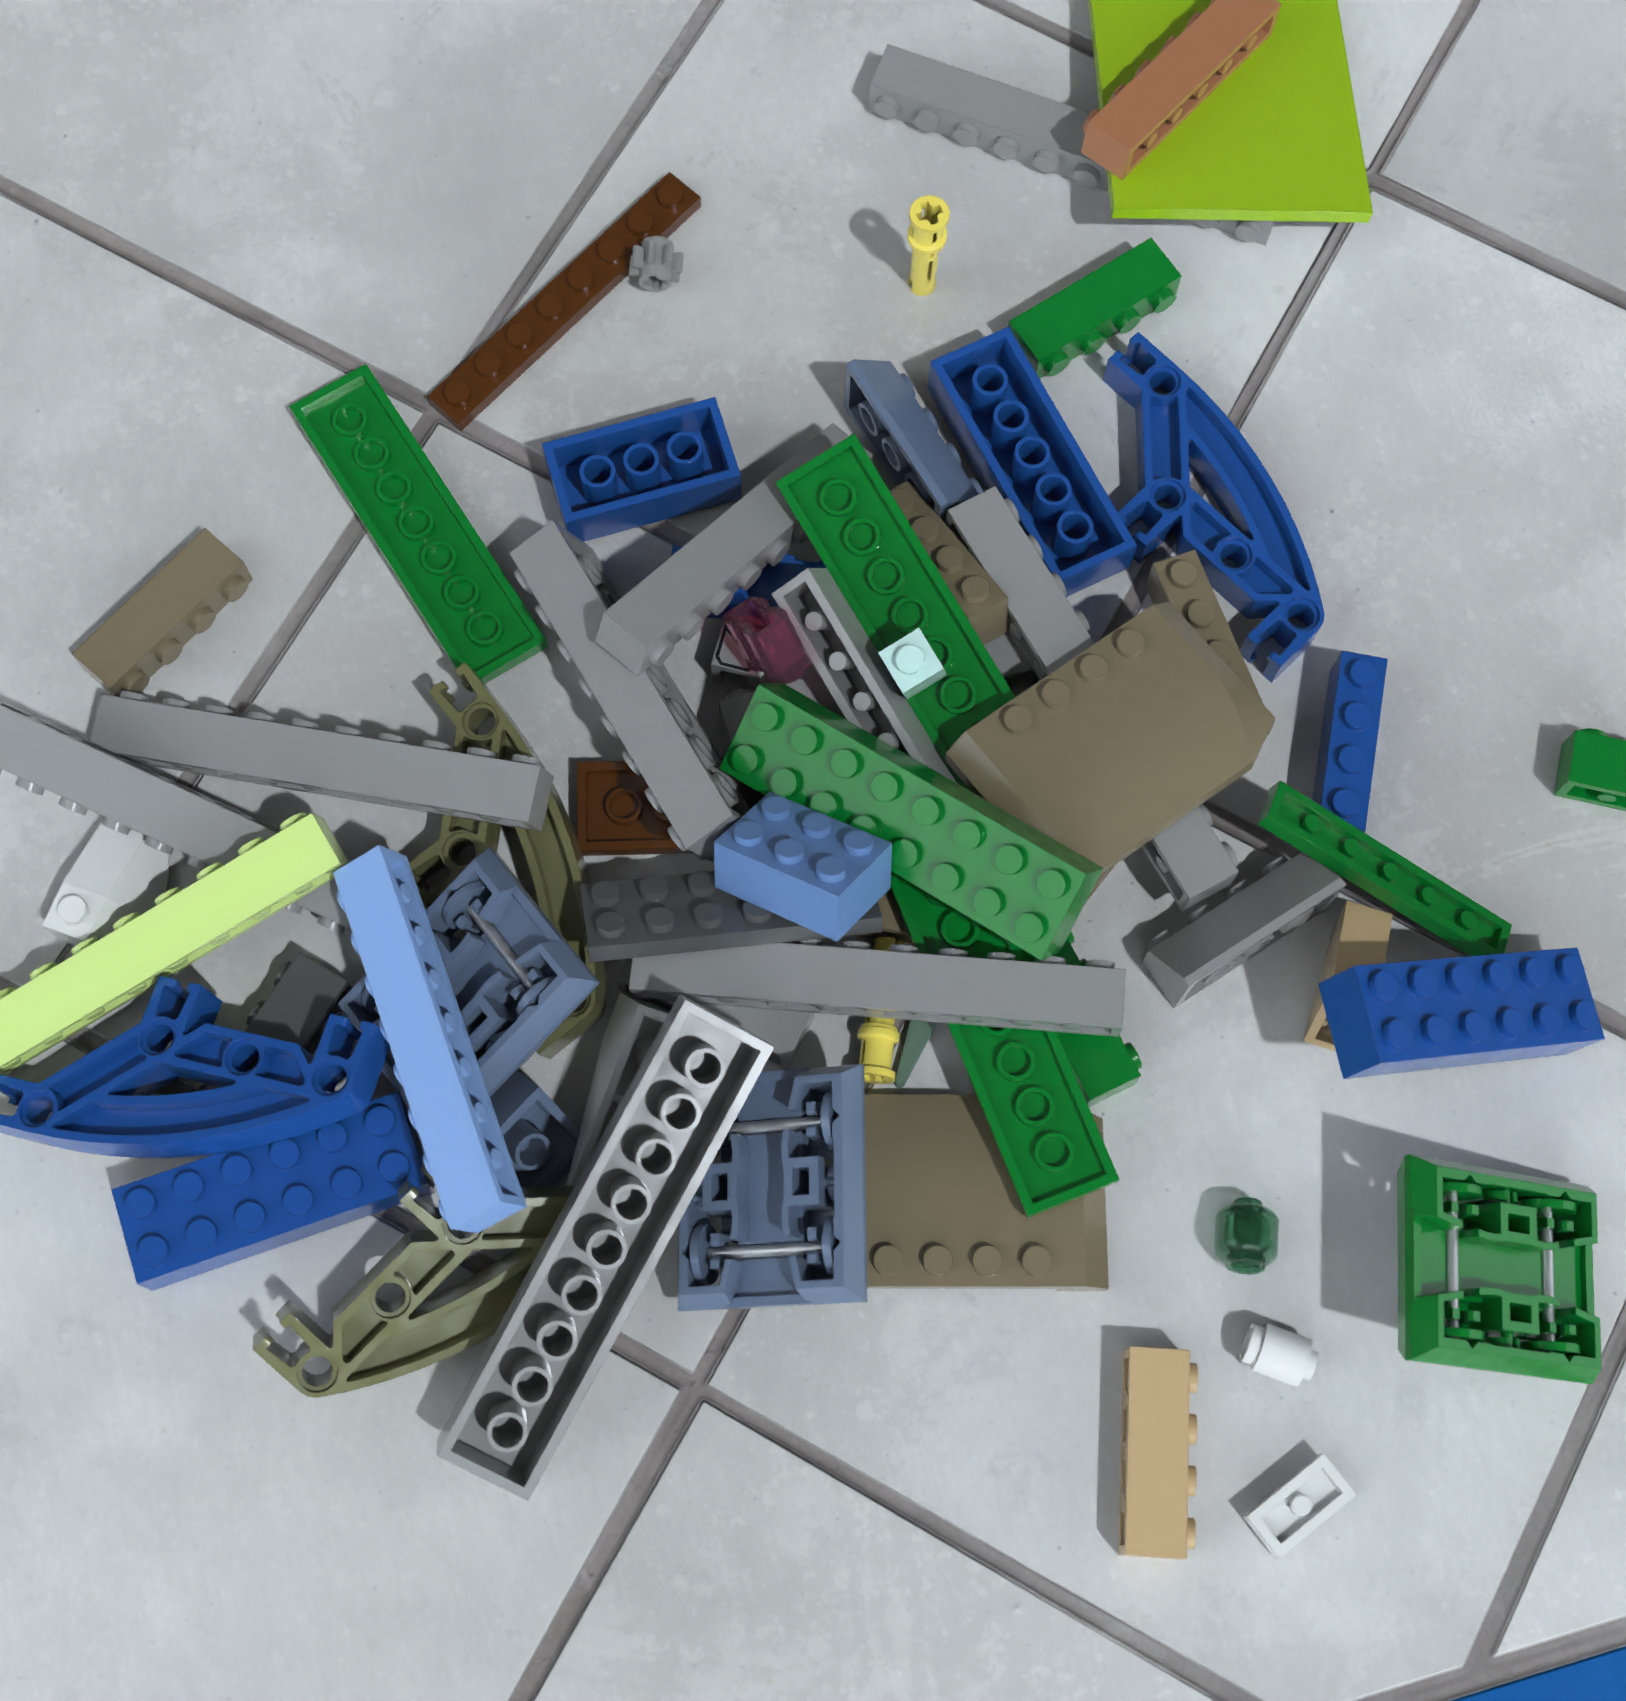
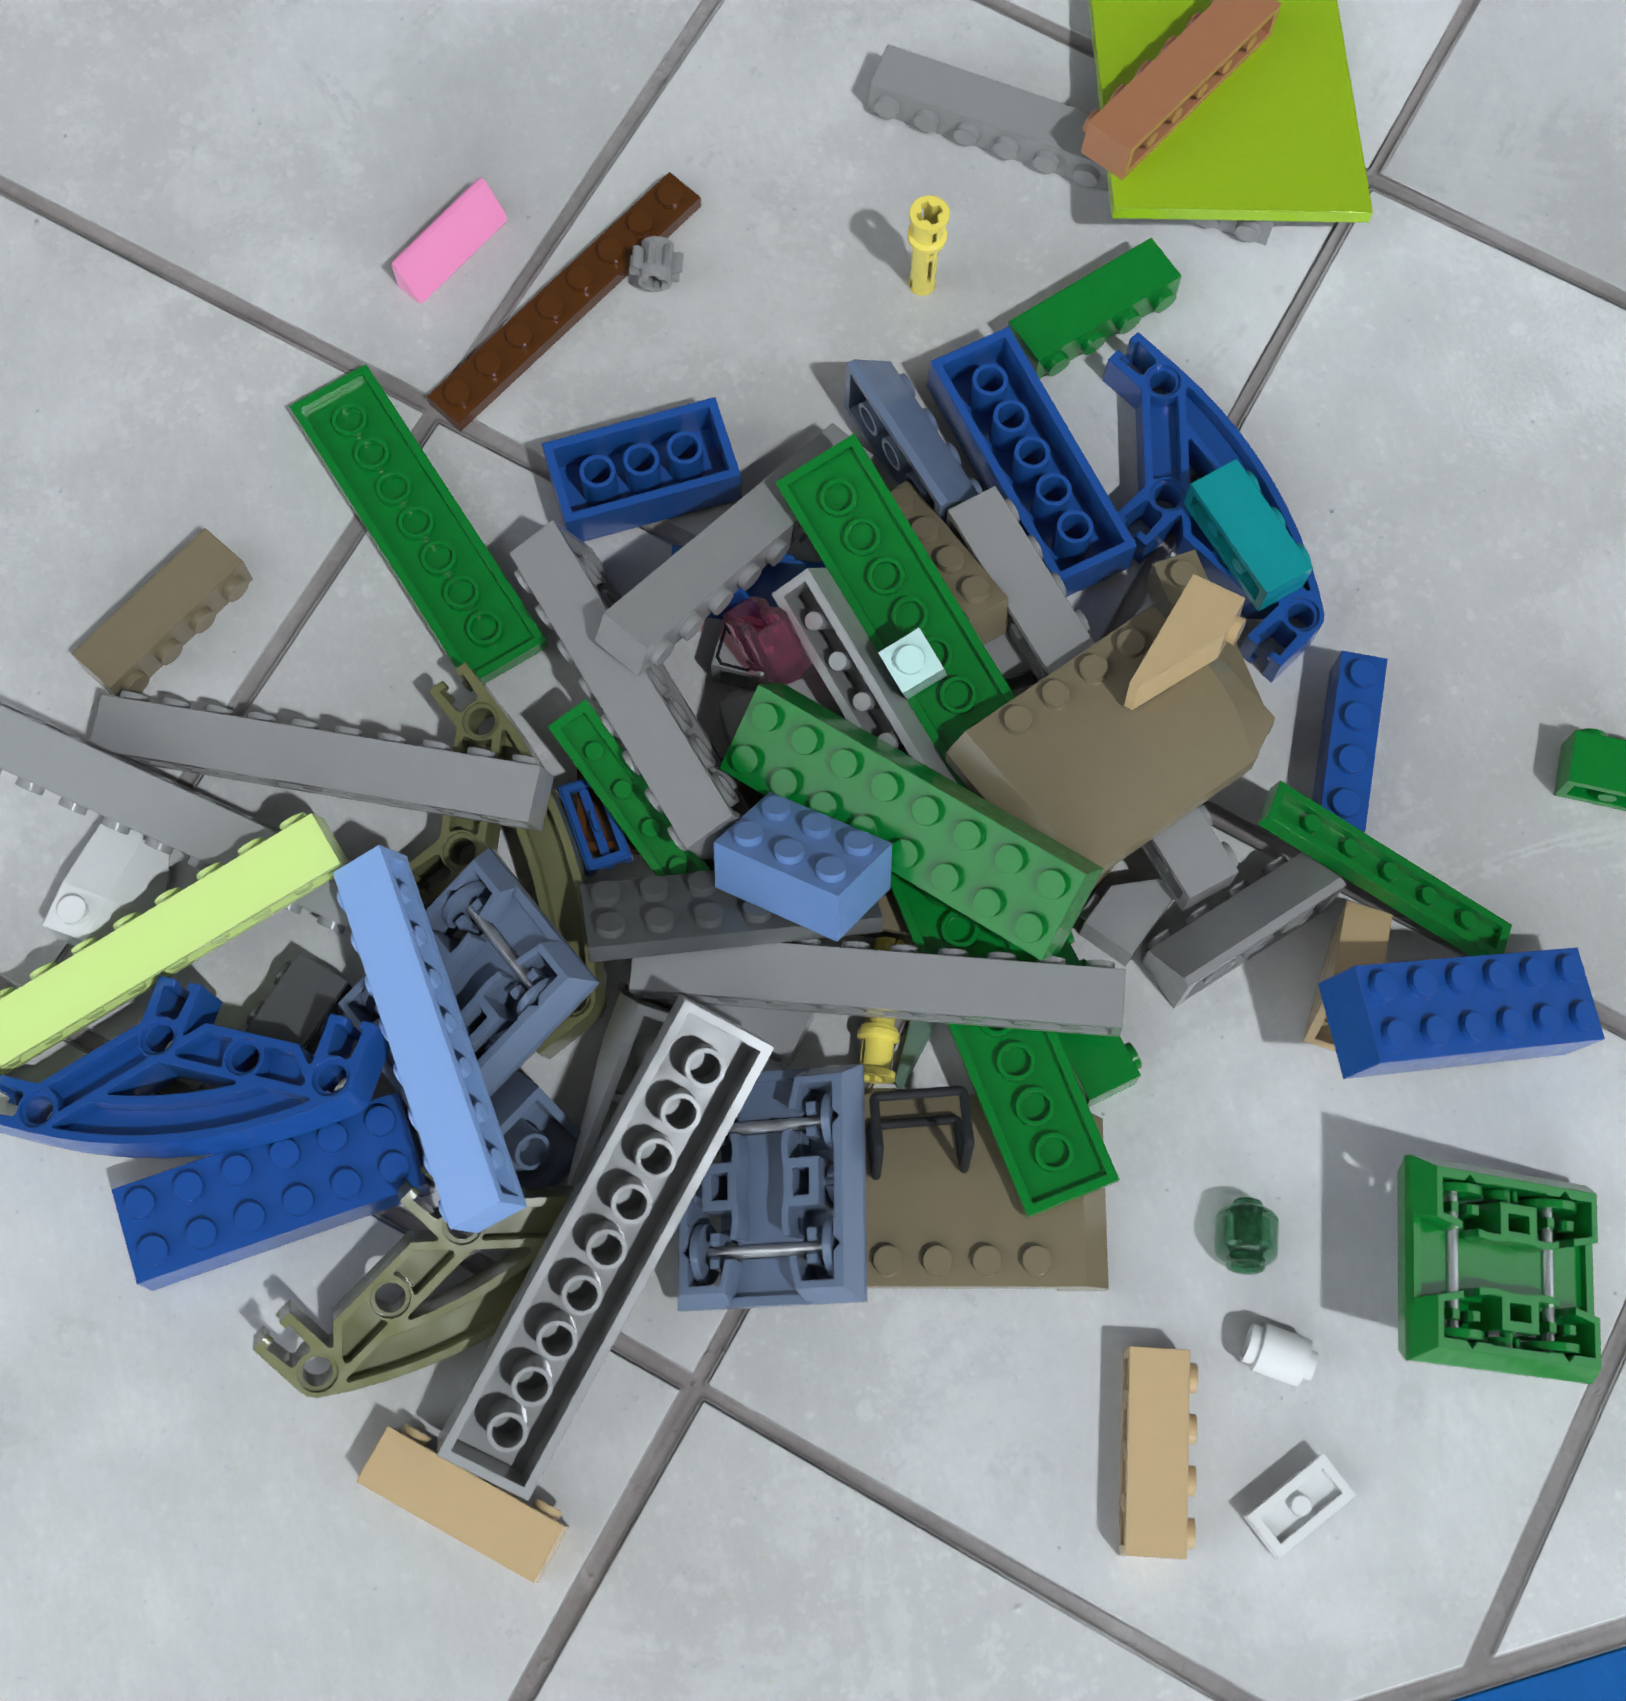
(448, 242): none -> bright pink slope
(463, 1503): none -> tan brick
(607, 859): none -> blue tile
(621, 790): none -> green plate
(962, 1127): none -> black piece
(1124, 917): none -> light grey slope
(1189, 639): none -> tan slope
(1248, 534): none -> teal brick

